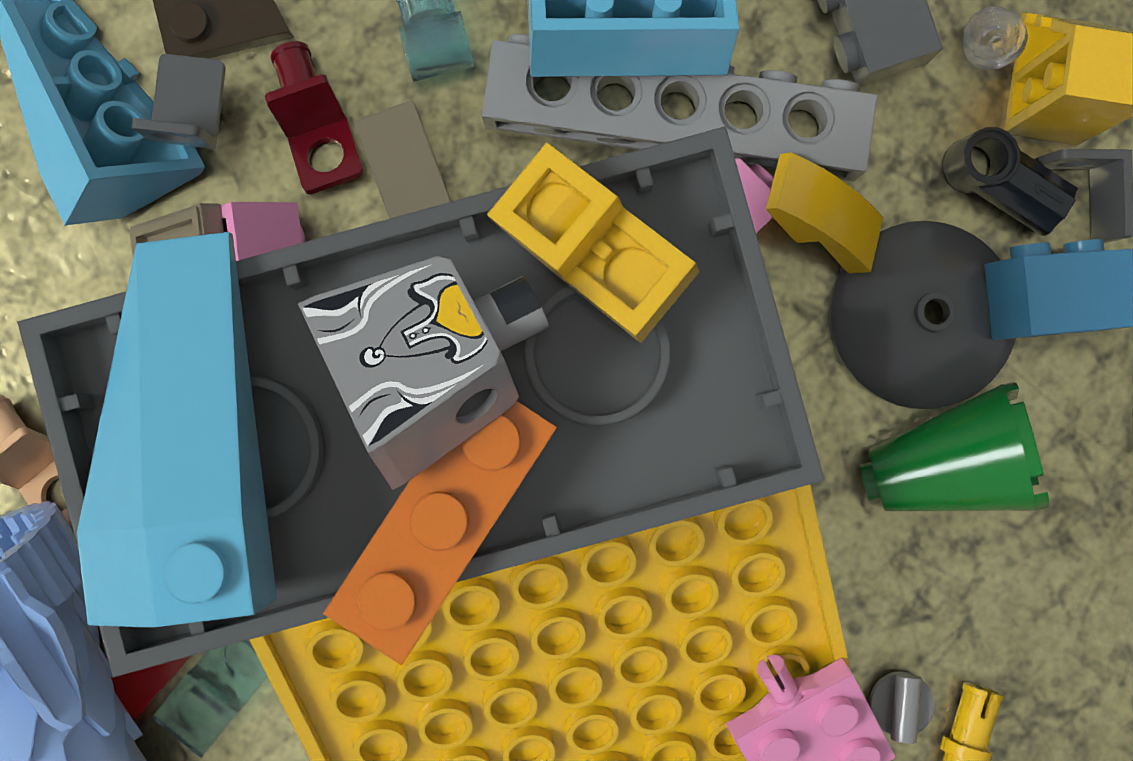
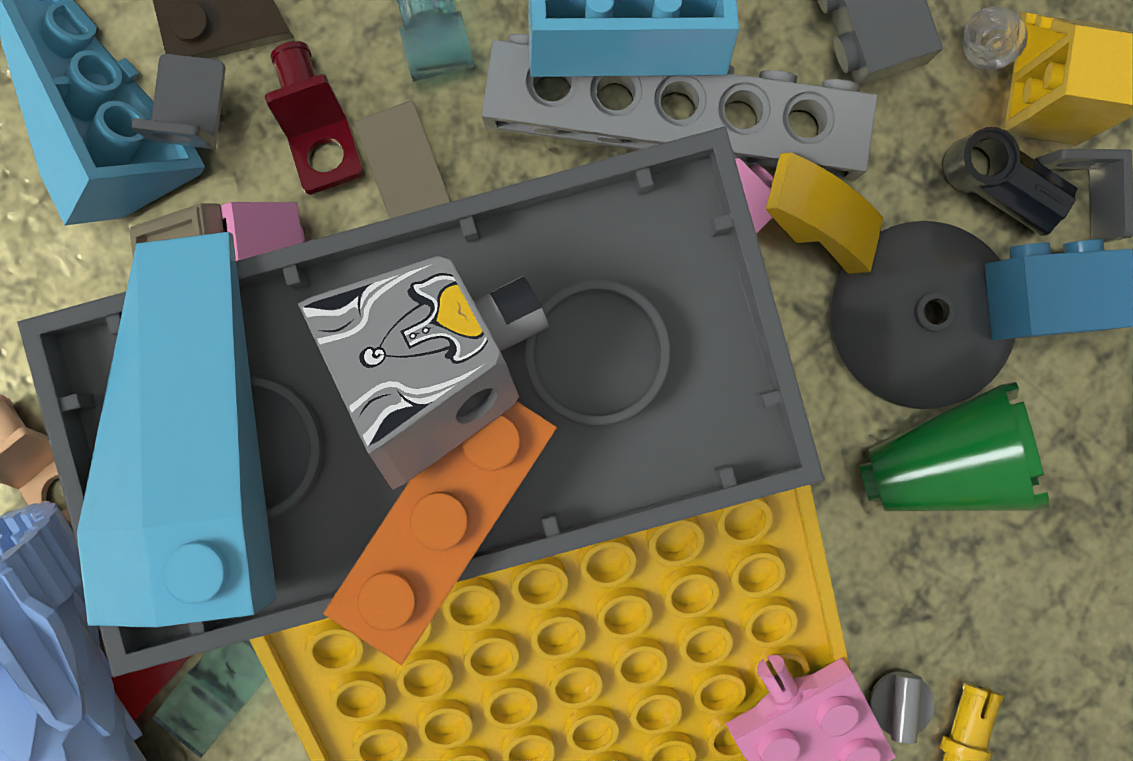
(593, 242): yellow slope -> none

